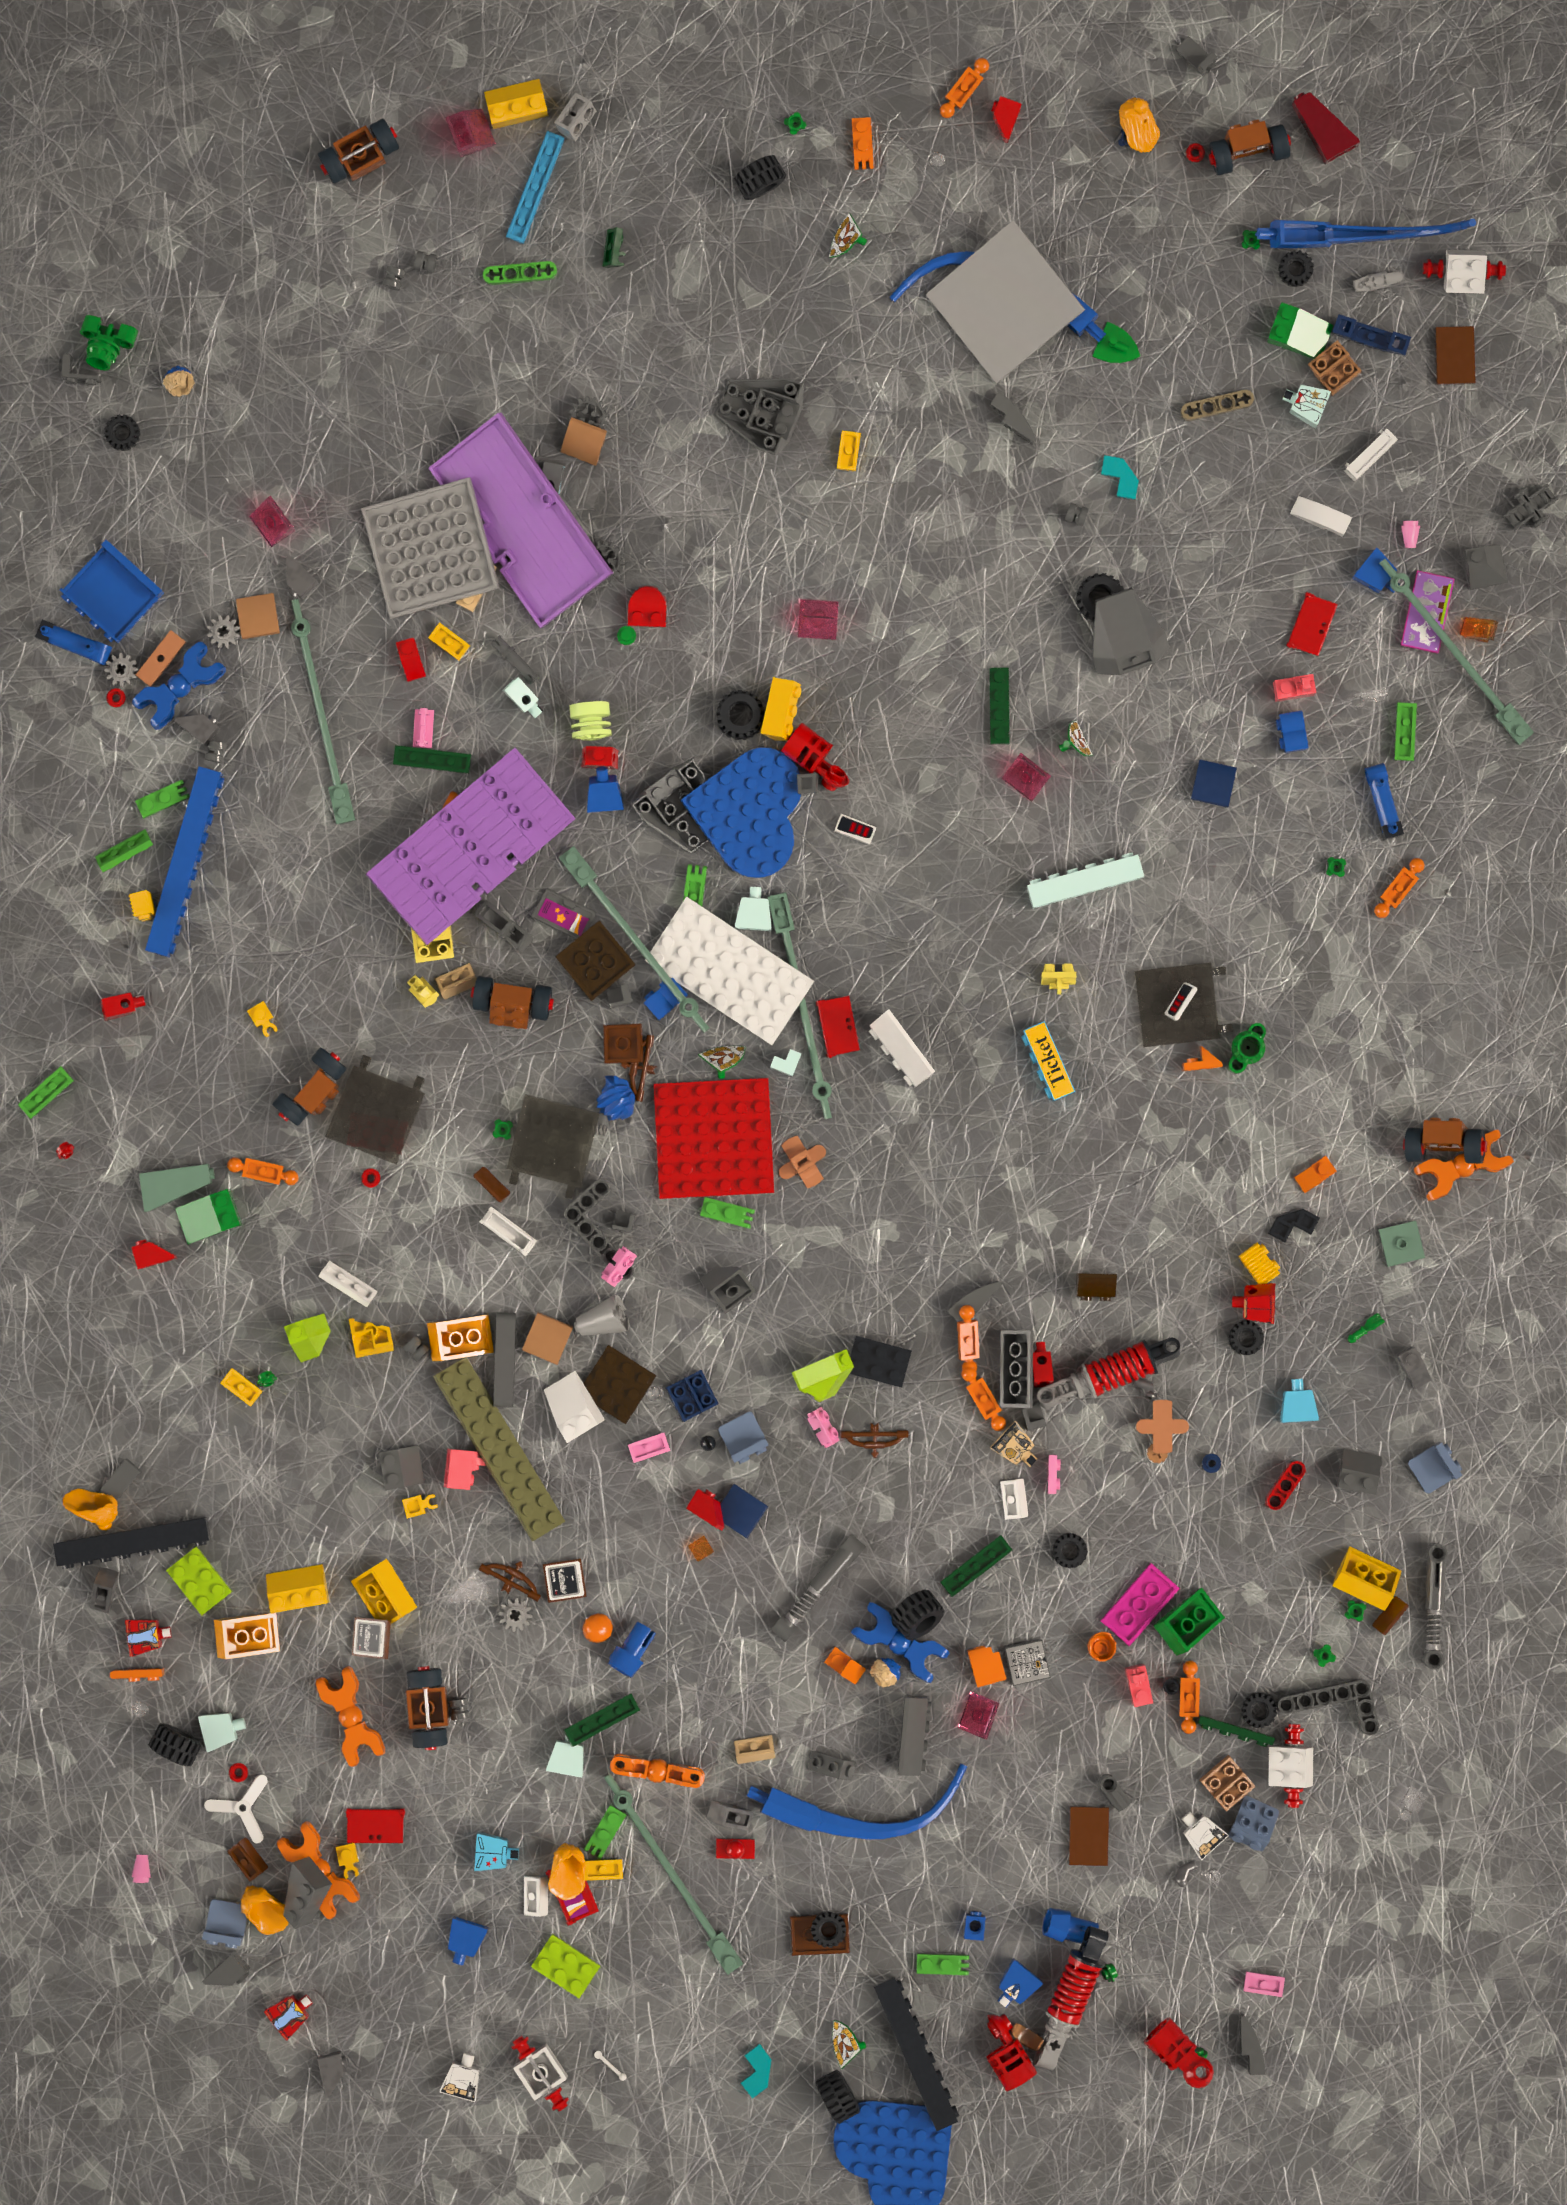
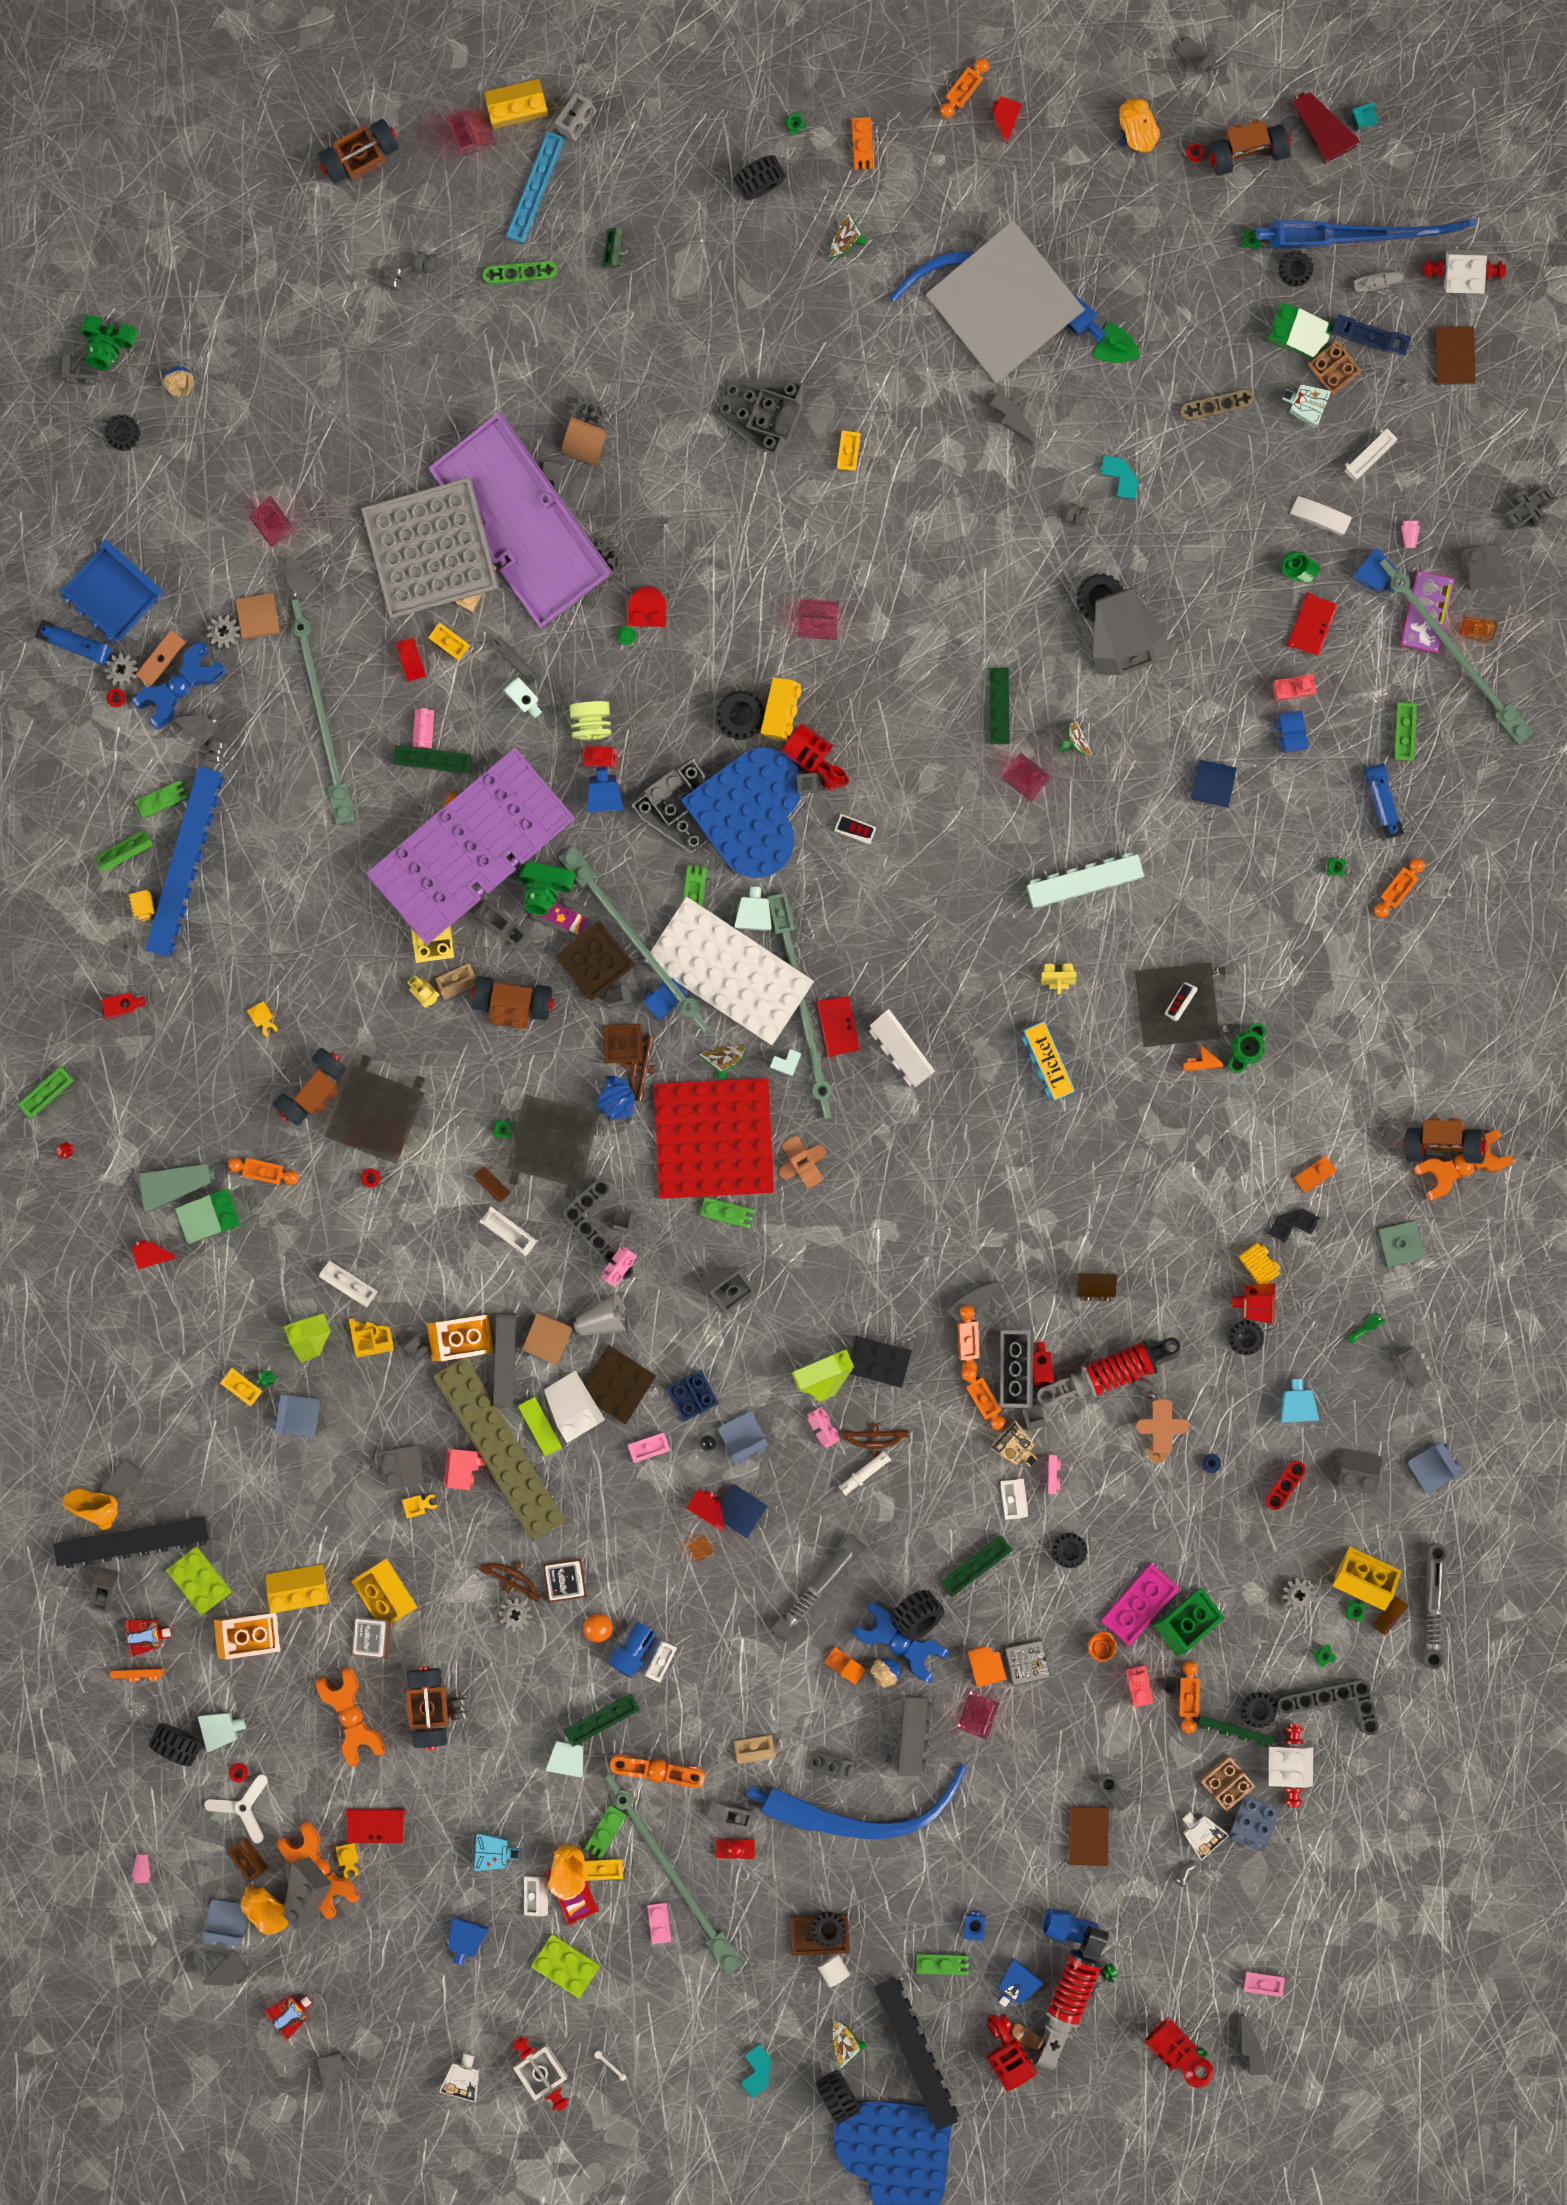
(296, 1415): none -> sand blue bracket
(540, 1426): none -> lime tile
(541, 885): none -> green beam
(657, 1659): none -> white slope
(659, 1923): none -> bright pink plate
(833, 1970): none -> white piece
(864, 1473): none -> white pin
(1294, 1600): none -> light grey gear
(1299, 568): none -> green cap
(1364, 116): none -> teal panel

